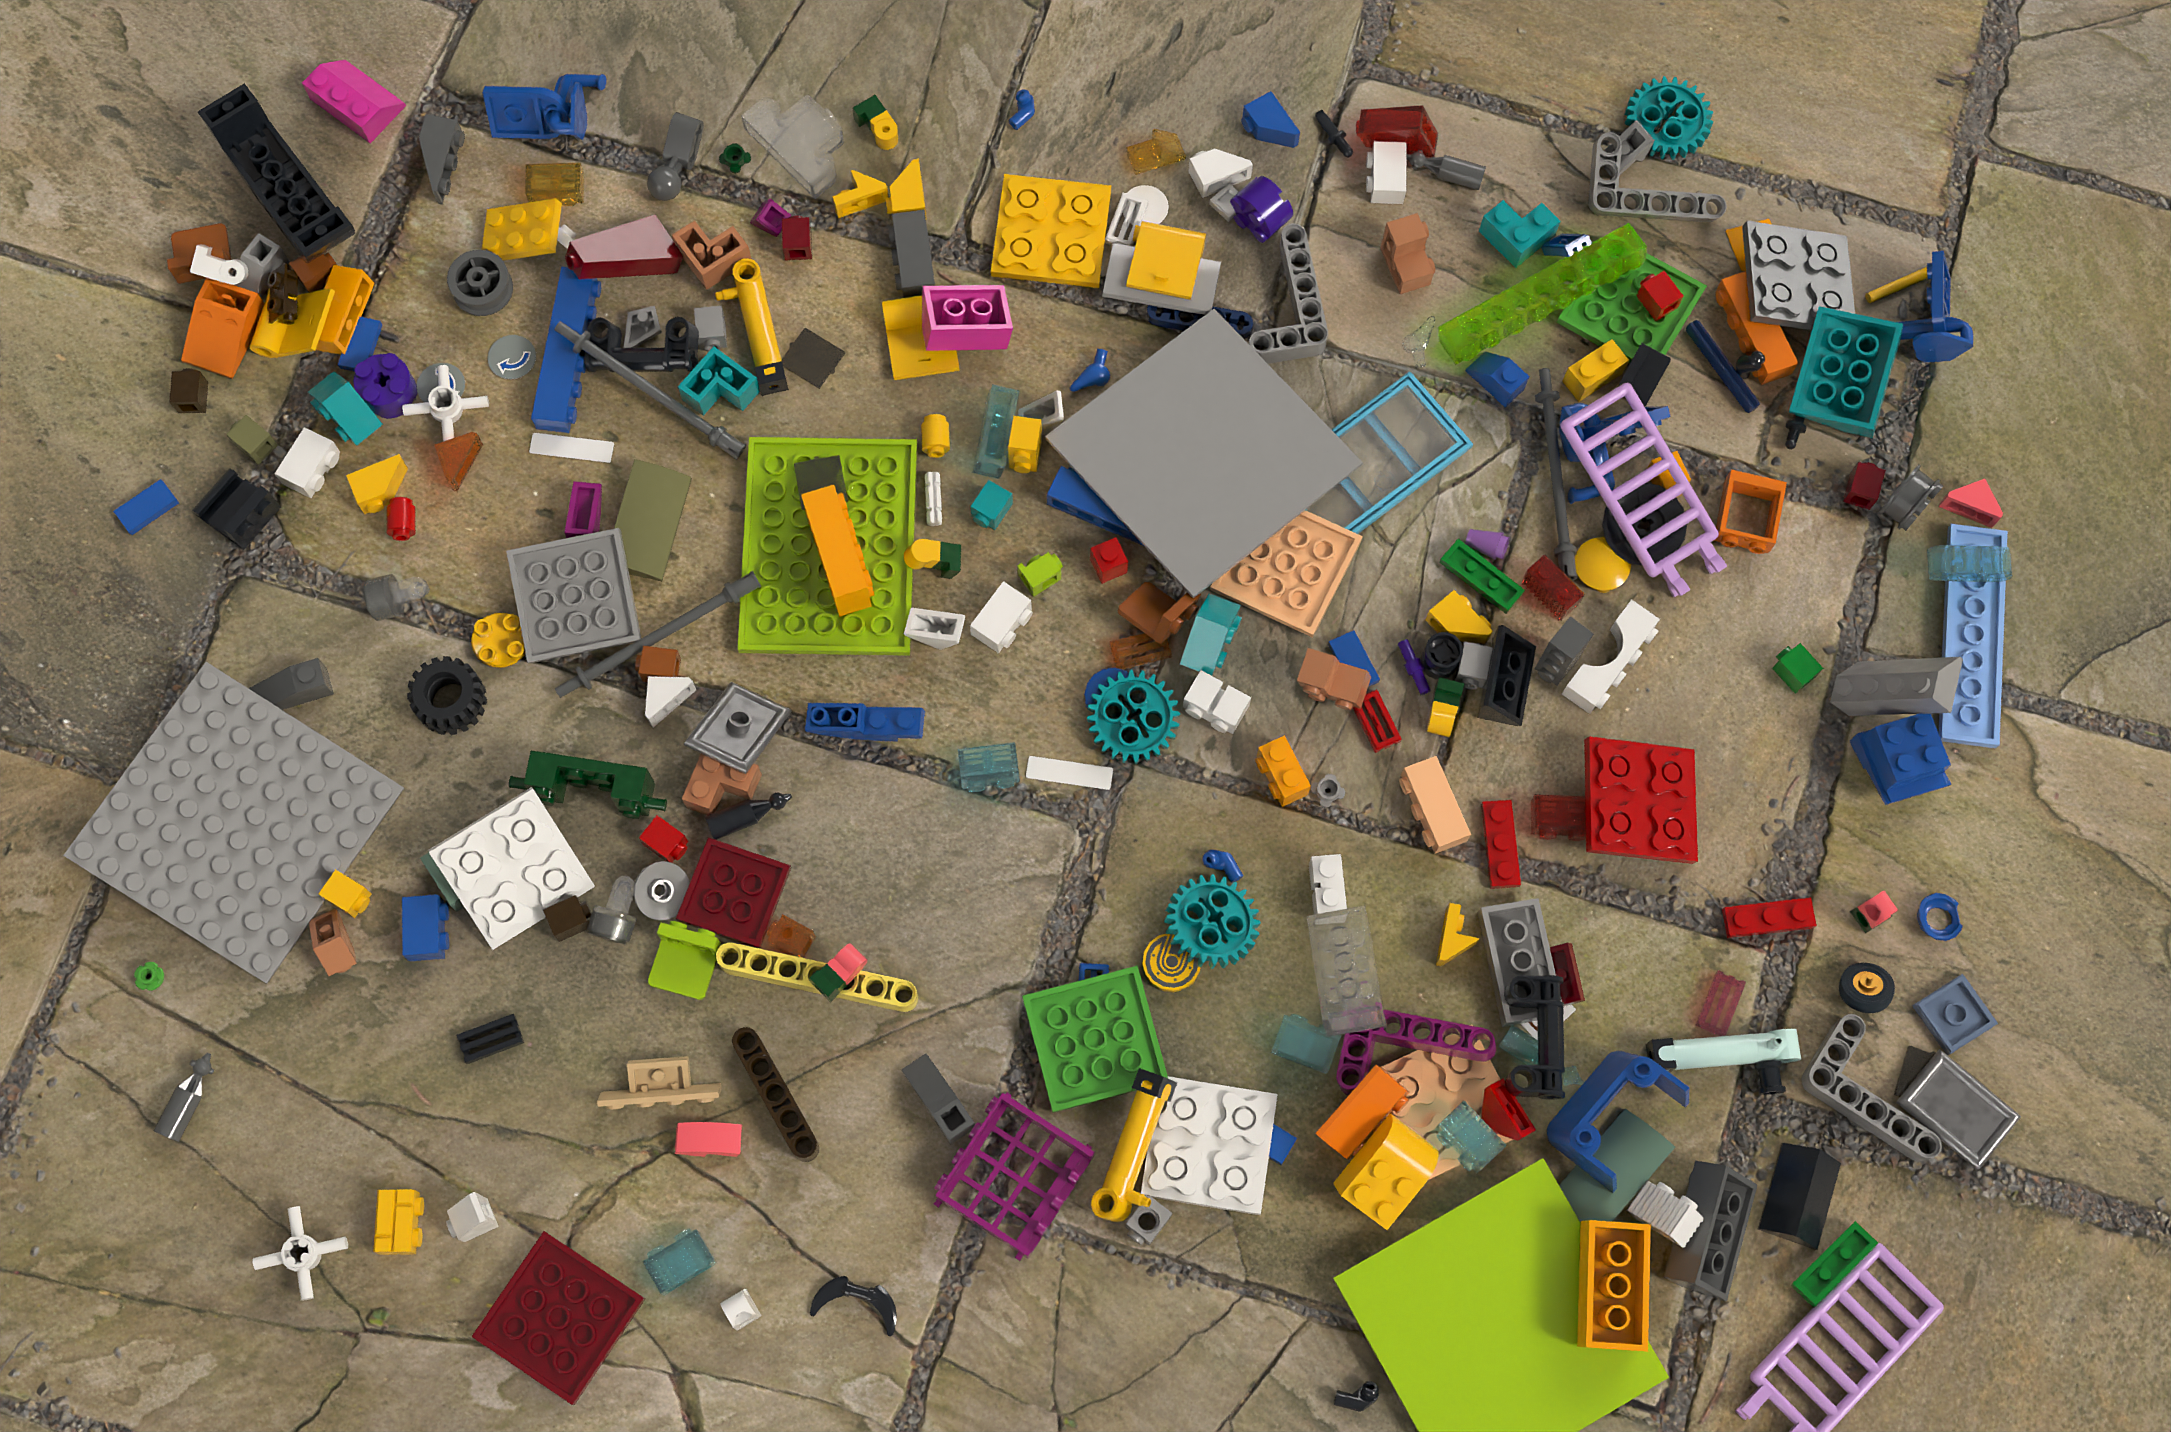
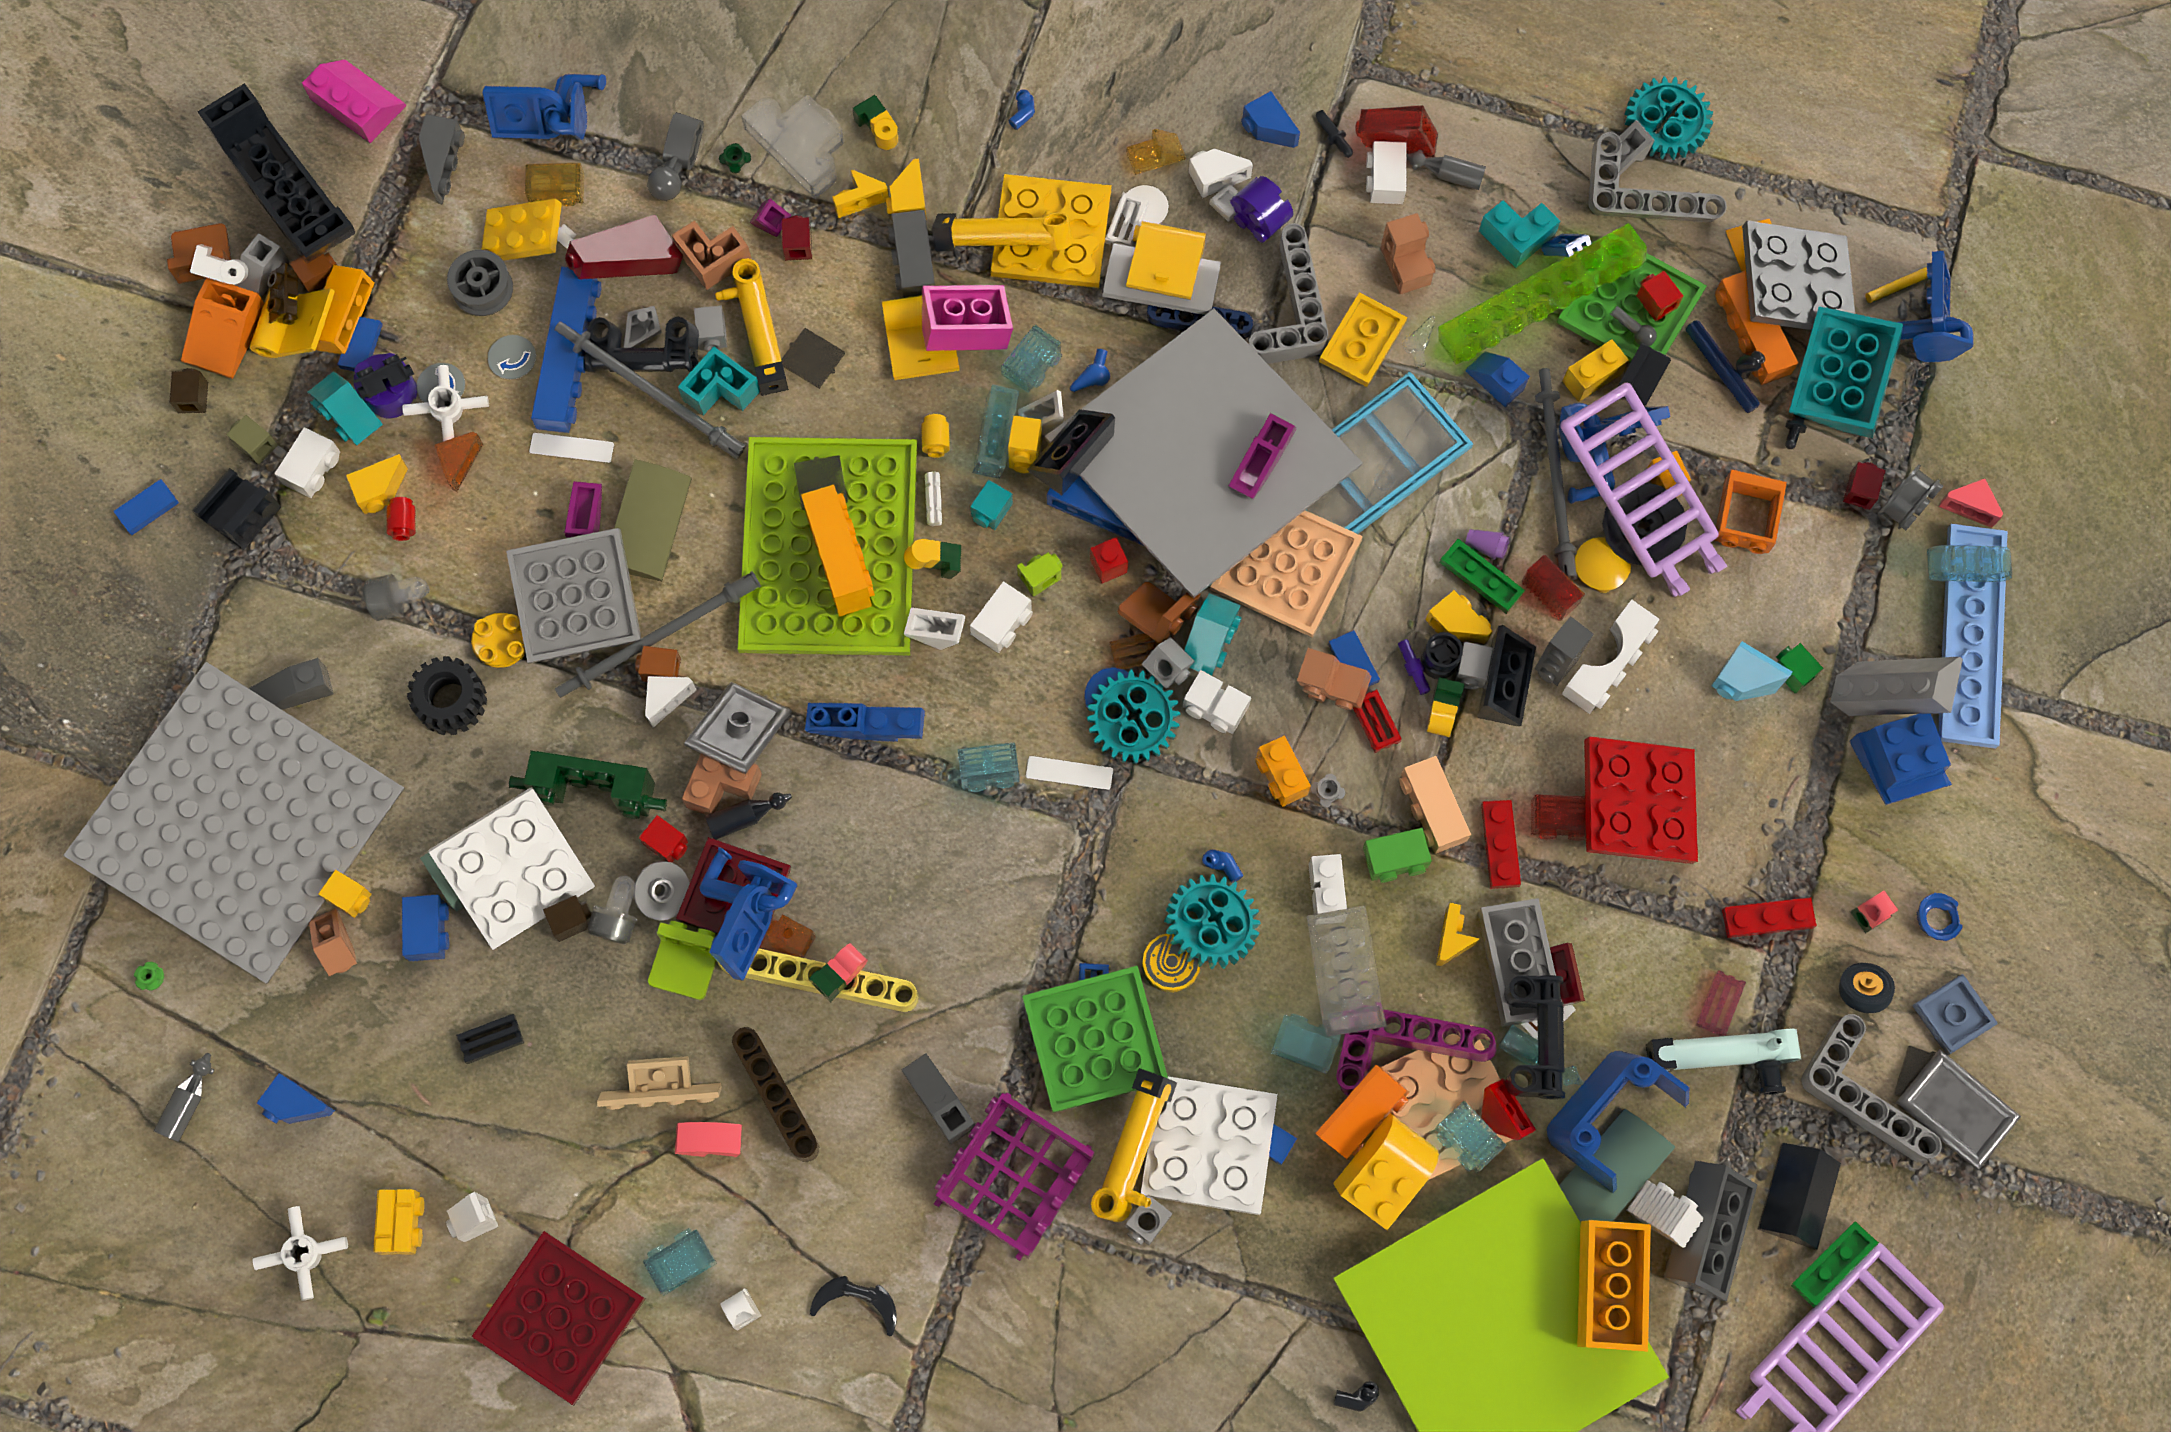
(291, 1103): none -> blue slope
(392, 369): none -> black hinge
(750, 910): none -> blue plate
(1032, 359): none -> clear light blue brick
(1050, 230): none -> yellow piece
(1073, 449): none -> black slope
(1159, 667): none -> light grey brick
(1262, 456): none -> magenta slope
(1363, 339): none -> yellow plate
(1397, 855): none -> bright green brick
(1642, 333): none -> dark grey bar
(1749, 675): none -> medium azure slope

